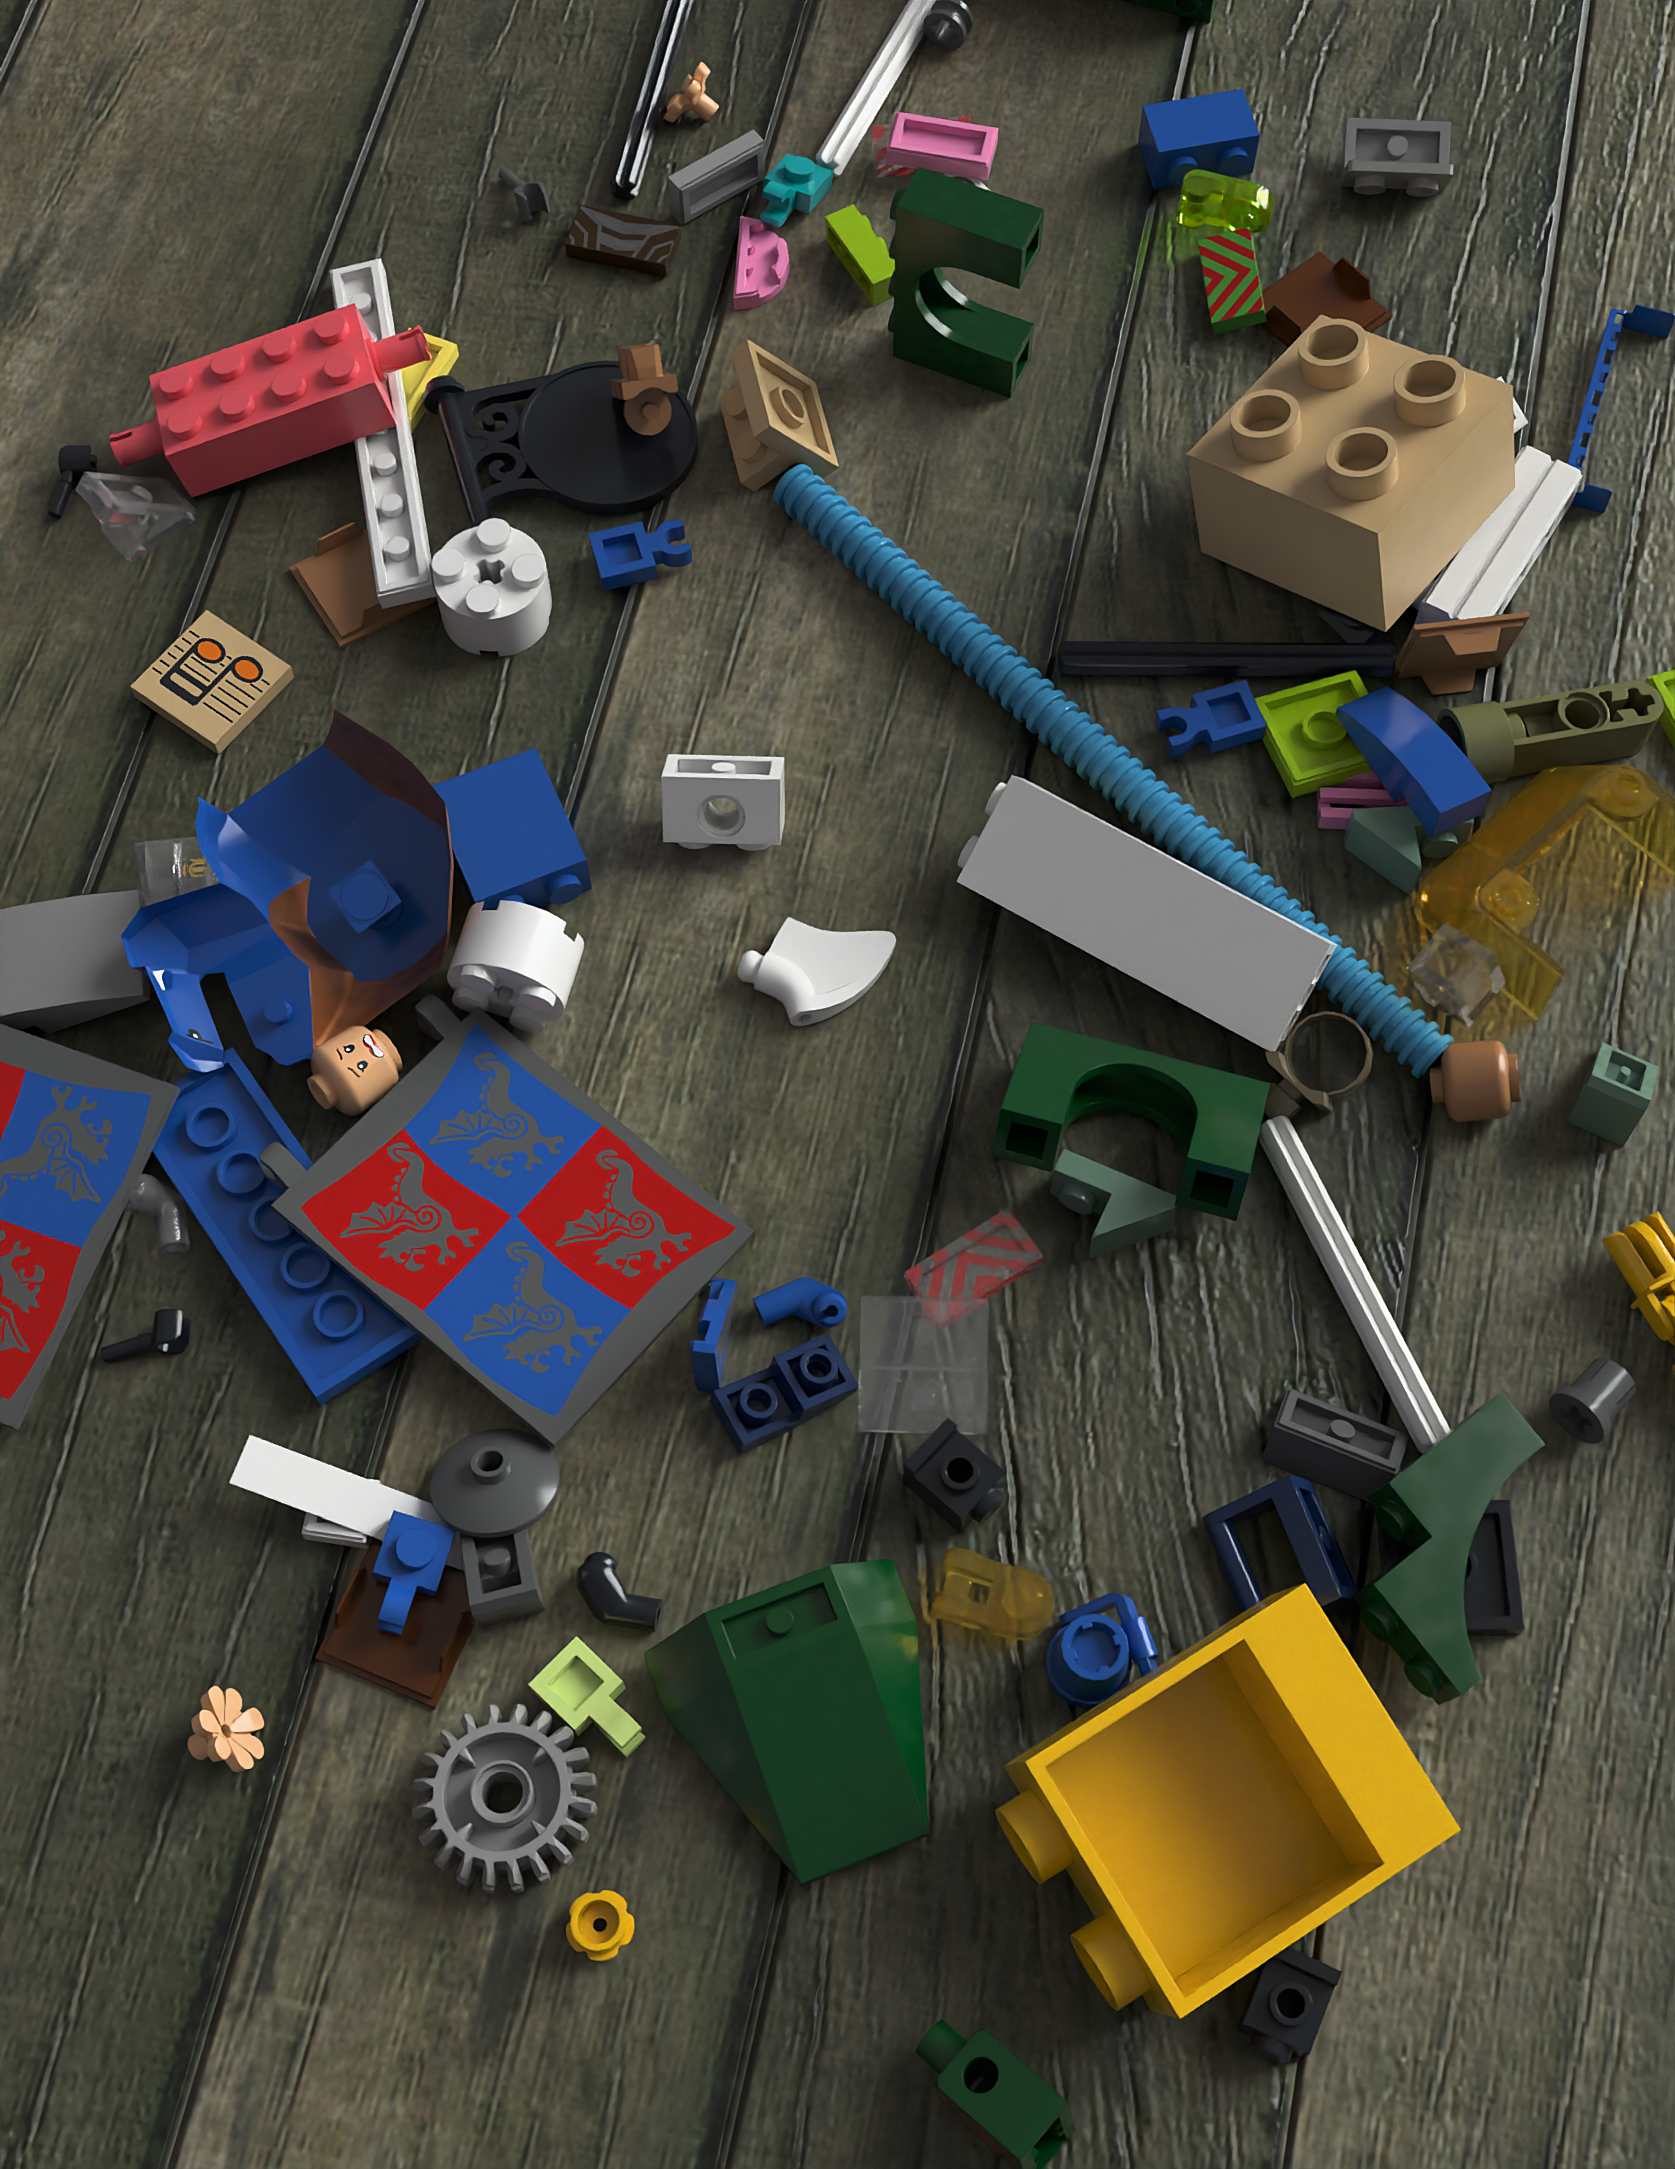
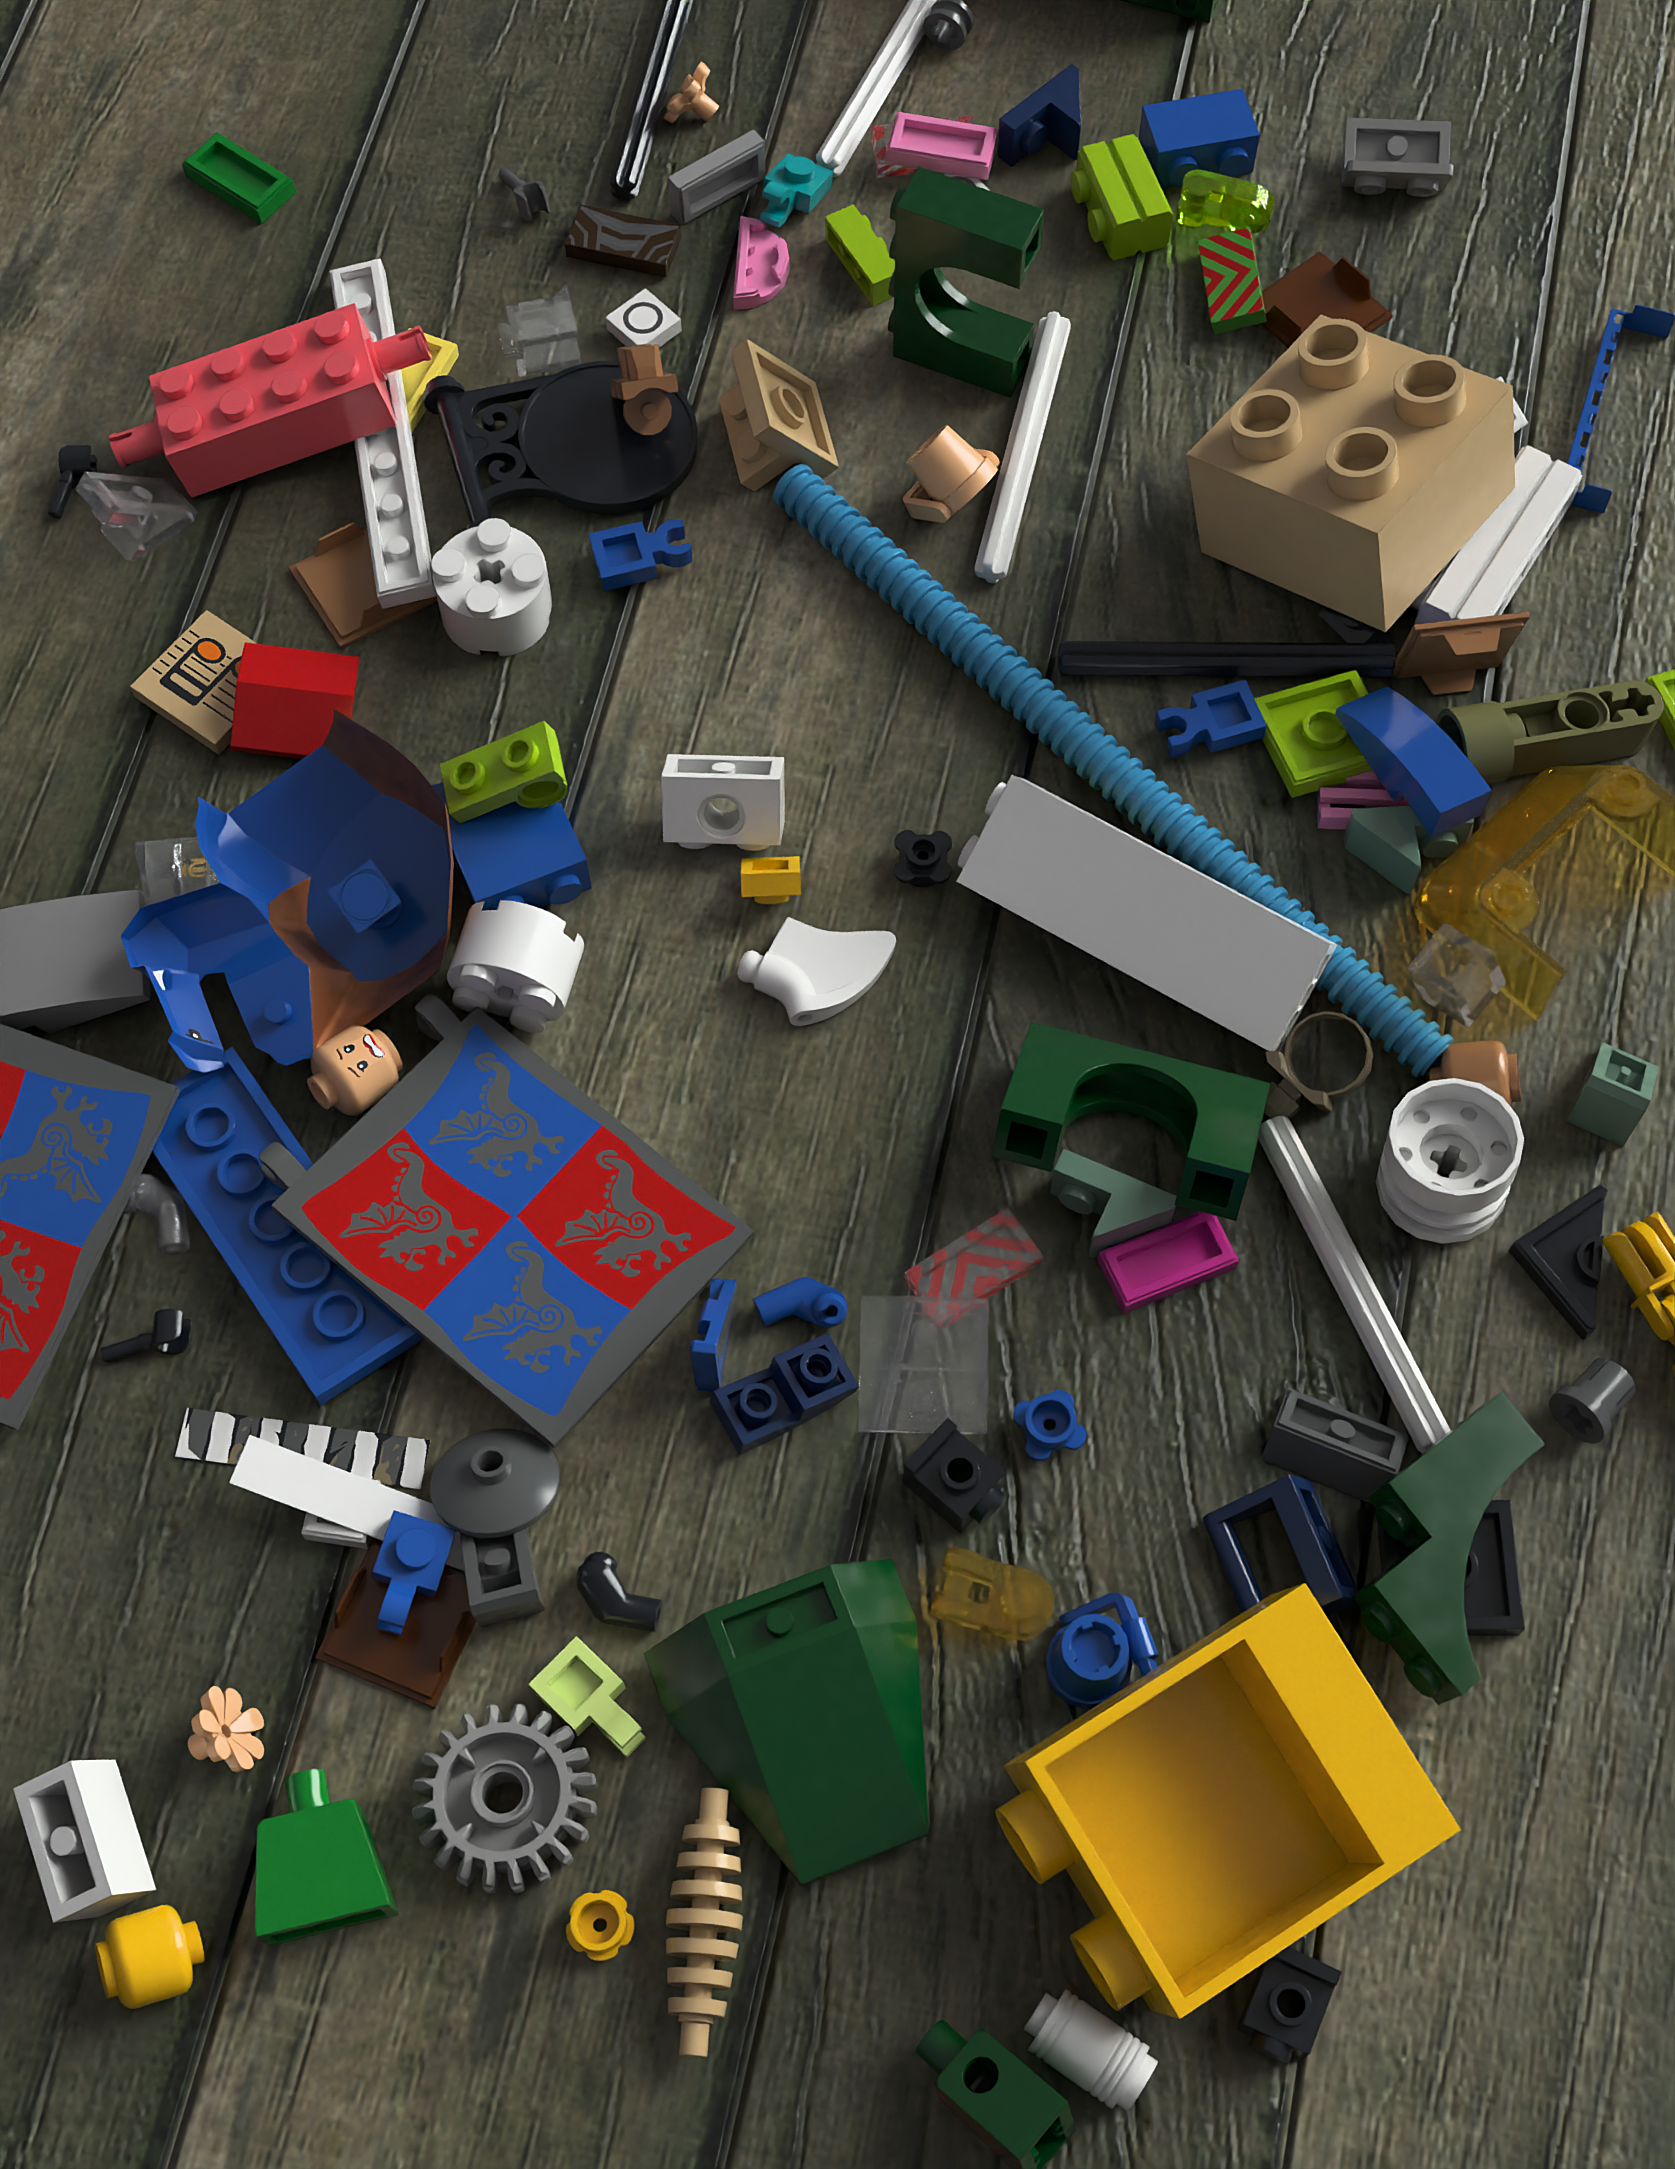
(84, 1839): none -> white brick
(148, 1956): none -> yellow head
(239, 178): none -> green tile
(289, 699): none -> red slope
(317, 1866): none -> green torso
(370, 1455): none -> sticker
(511, 769): none -> lime plate
(541, 334): none -> clear window
(643, 321): none -> white tile
(703, 1922): none -> tan piece
(770, 878): none -> yellow plate
(922, 872): none -> black plate
(947, 473): none -> light nougat piece
(1022, 448): none -> white axle
(1046, 114): none -> dark blue slope
(1054, 1407): none -> blue plate
(1090, 2049): none -> white head
(1121, 197): none -> lime brick
(1167, 1260): none -> dark pink tile
(1454, 1131): none -> white wheel
(1566, 1259): none -> black tile

